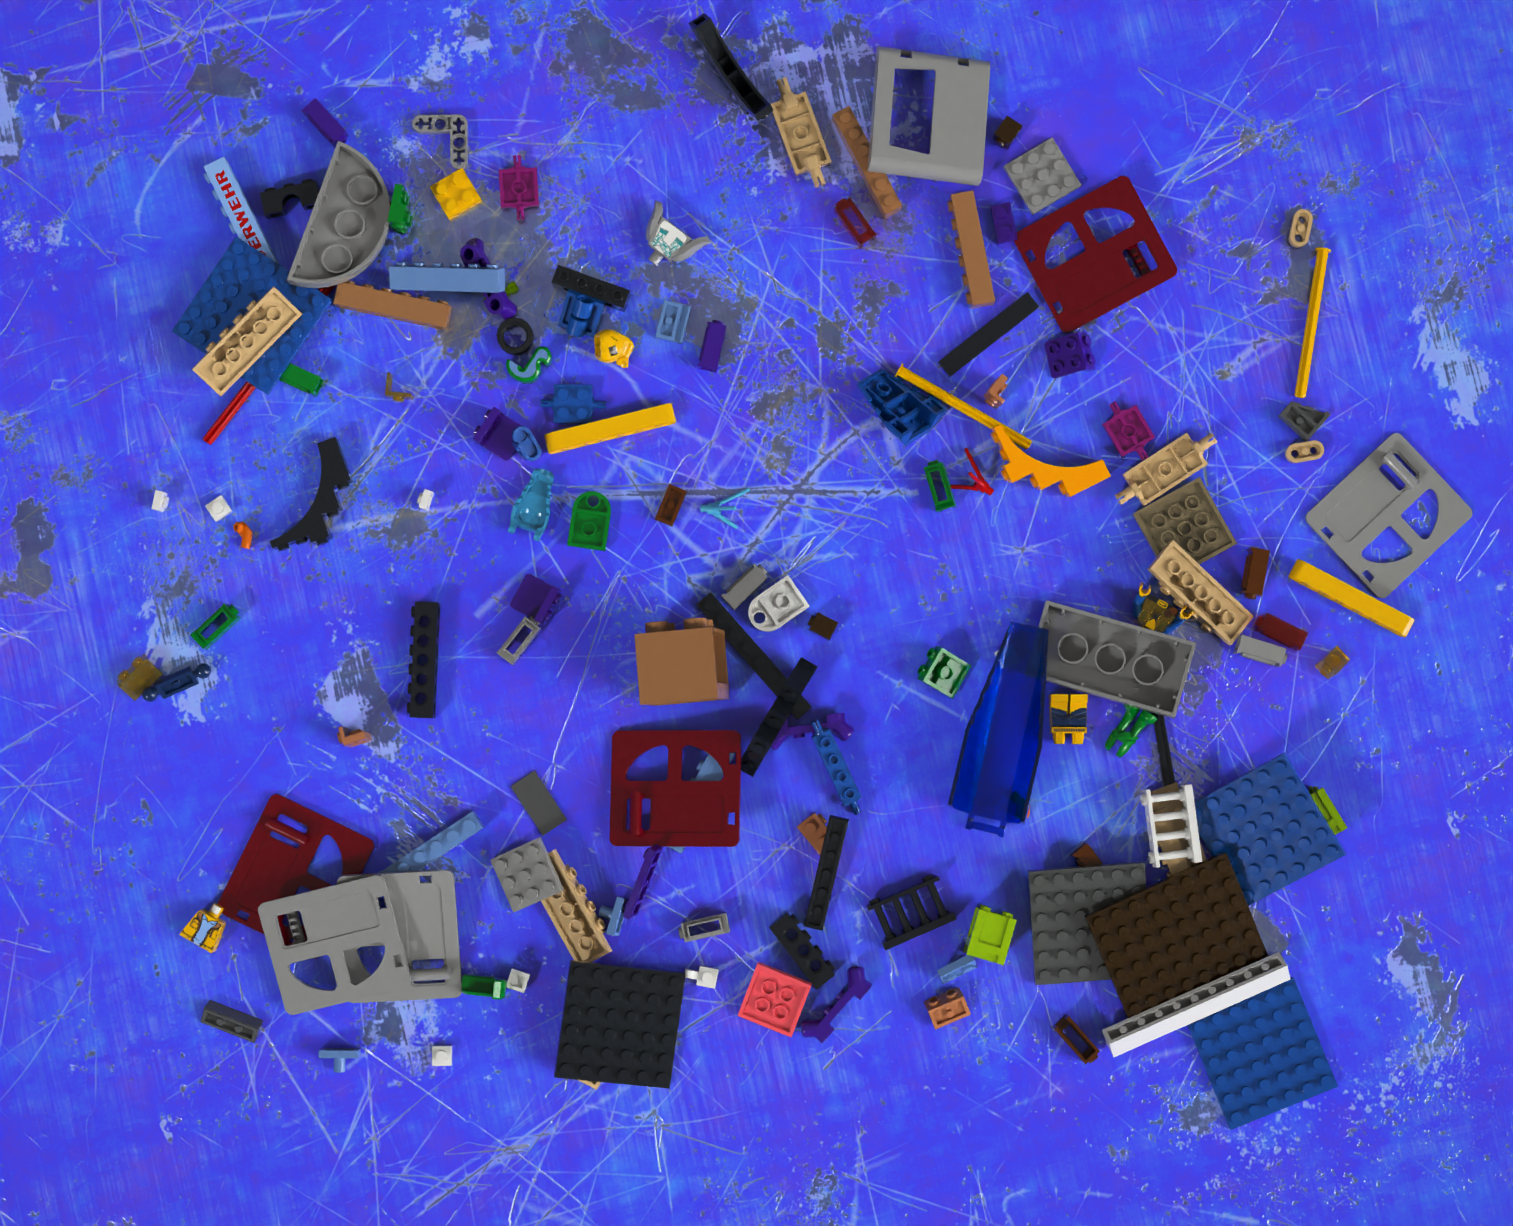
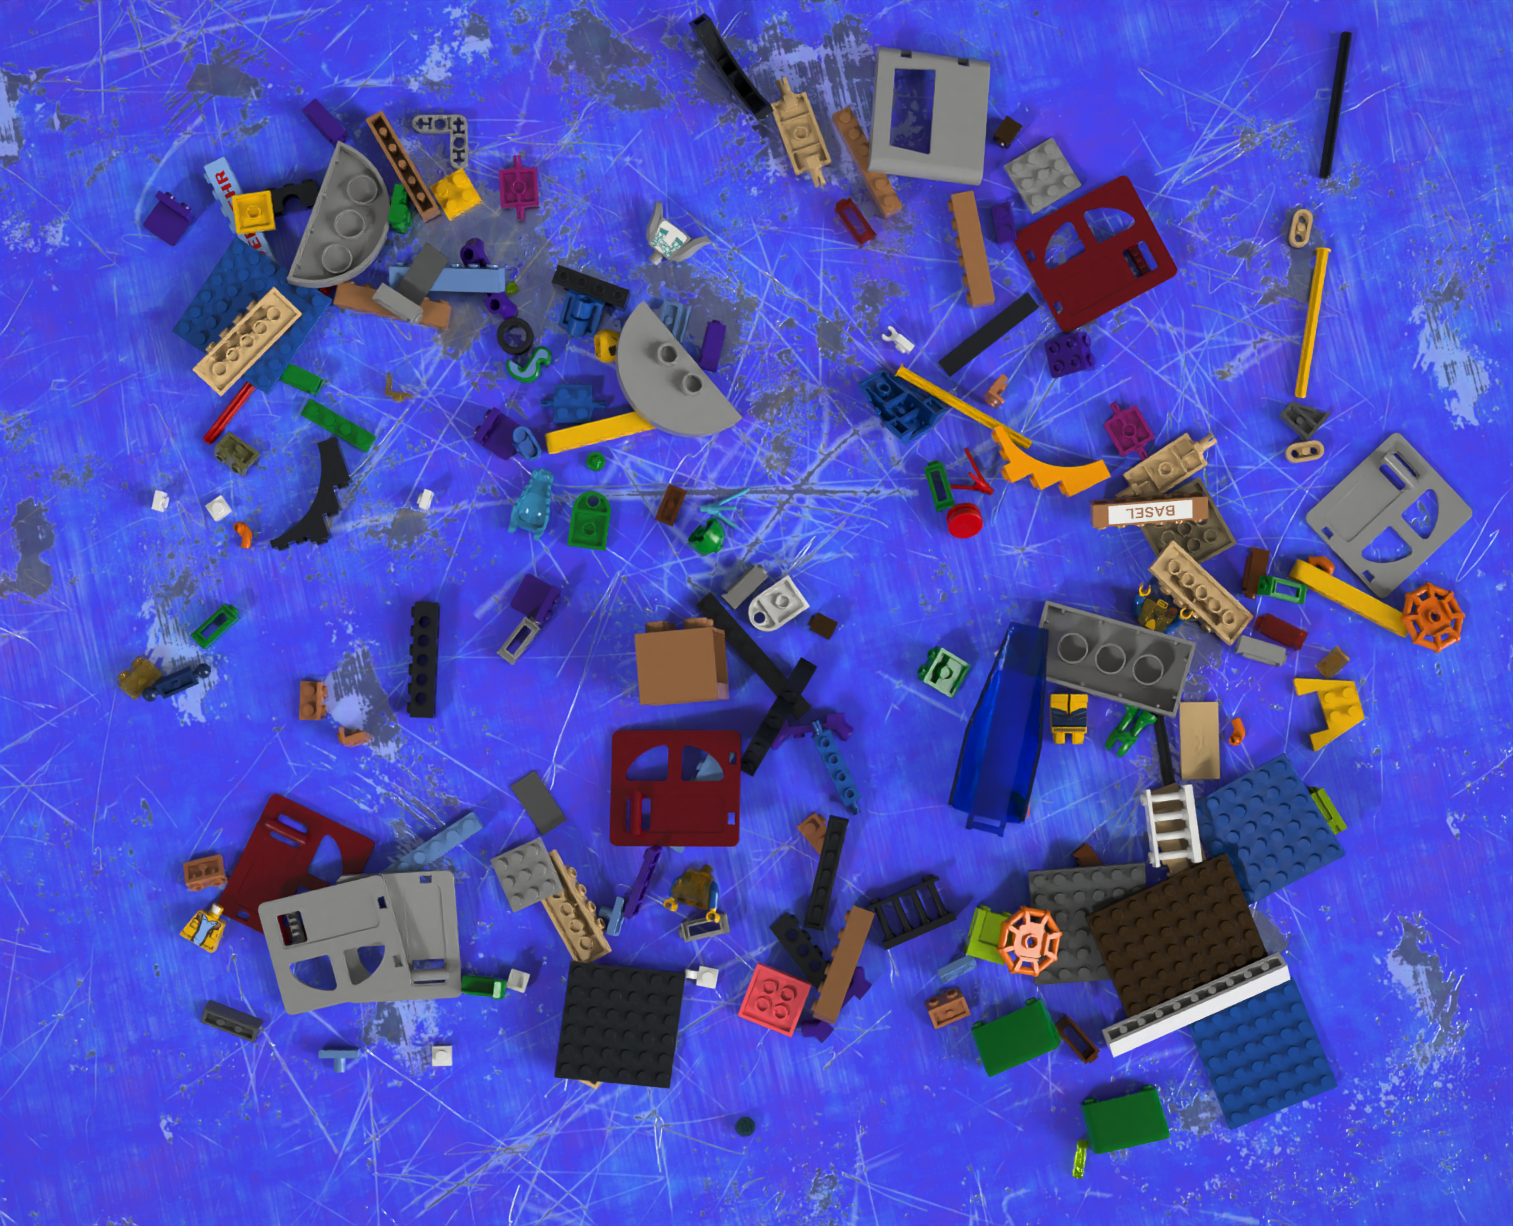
(169, 218): none -> dark purple bracket
(204, 873): none -> nougat bracket
(235, 453): none -> olive bracket
(253, 212): none -> yellow plate
(312, 700): none -> nougat bracket
(338, 425): none -> green plate
(398, 304): none -> light grey window
(403, 166): none -> medium nougat brick
(422, 274): none -> dark grey piece
(595, 461): none -> green tile
(666, 382): none -> light grey plate
(697, 890): none -> clear yellow torso
(707, 538): none -> green cylinder
(745, 1127): none -> tile
(843, 965): none -> medium nougat brick
(901, 342): none -> white plate
(964, 520): none -> red head
(1015, 1037): none -> green windscreen
(1019, 938): none -> orange plate
(1080, 1159): none -> clear neon green axle
(1124, 1120): none -> green windscreen
(1148, 509): none -> medium nougat brick
(1199, 740): none -> tan tile
(1238, 733): none -> orange arm
(1267, 588): none -> green window
(1323, 561): none -> orange arm
(1335, 105): none -> black axle
(1339, 707): none -> yellow wing
(1423, 618): none -> orange plate

